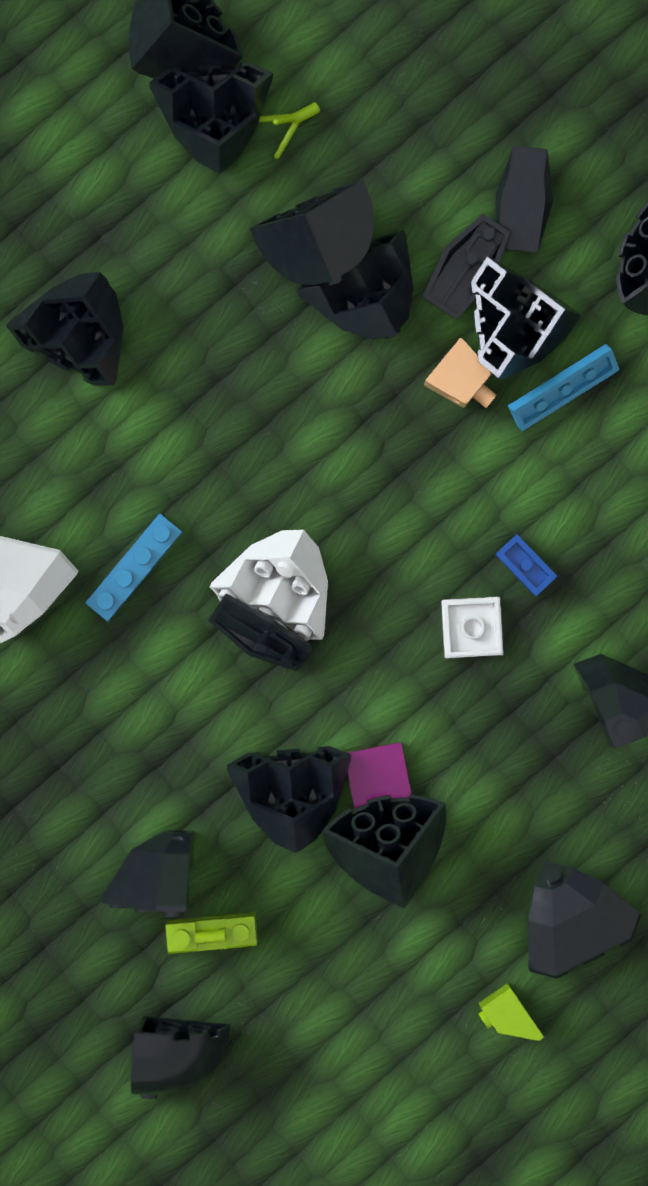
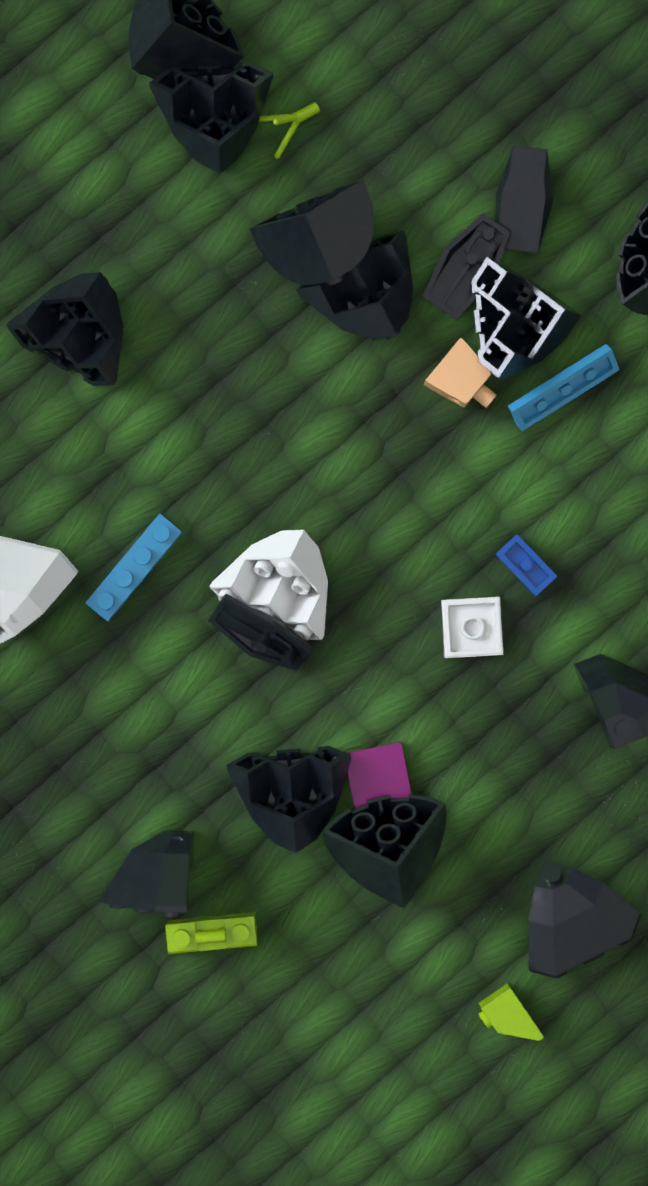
(175, 1054): black brick -> none

